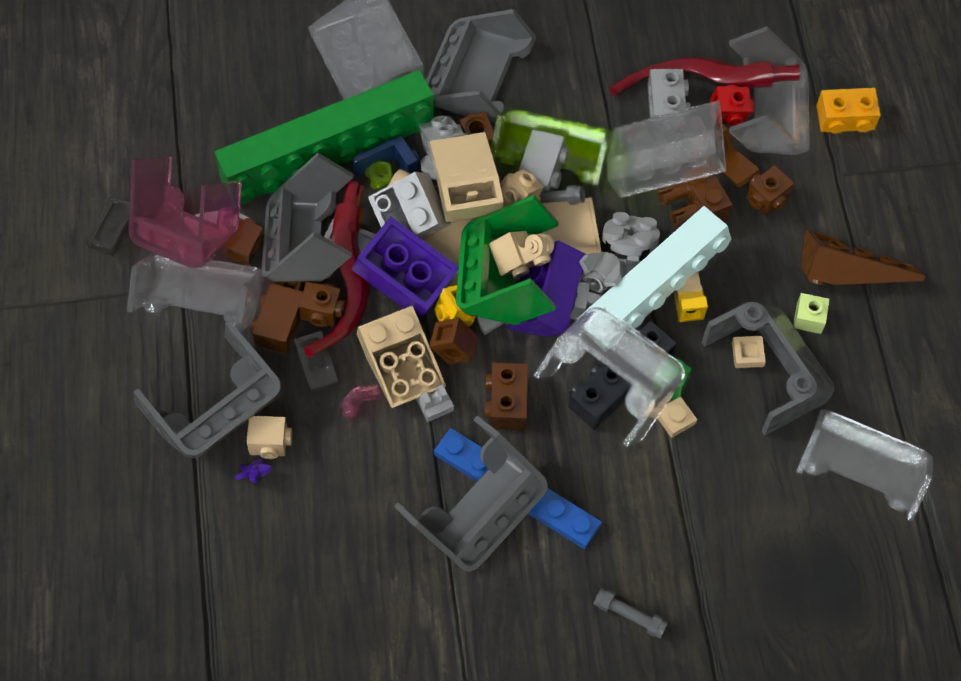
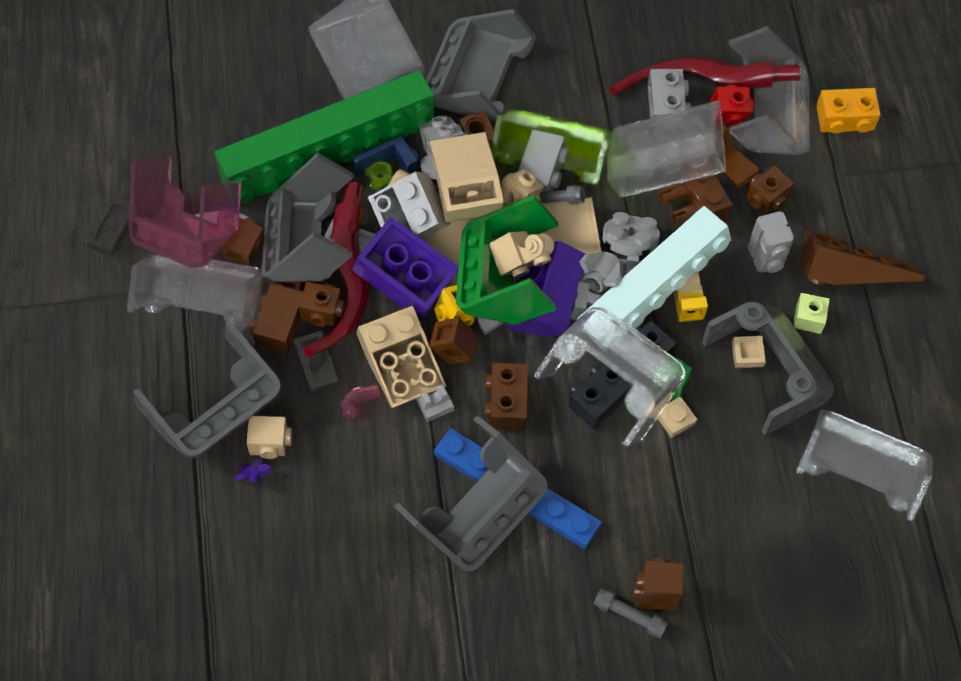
(658, 585): none -> reddish brown brick
(770, 242): none -> light grey brick

